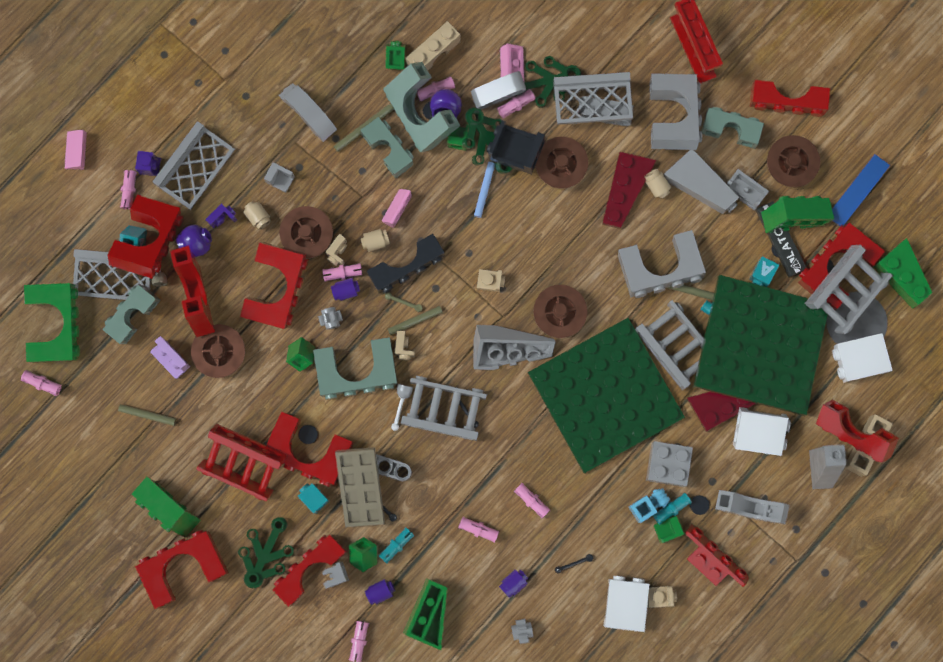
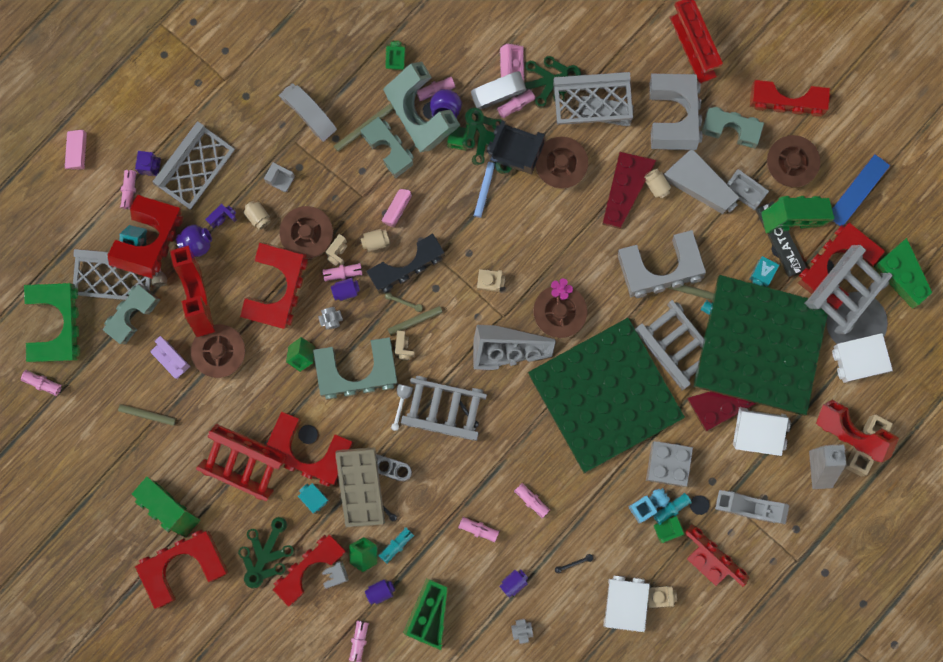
(441, 41): tan arch -> none
(561, 288): none -> dark pink plant

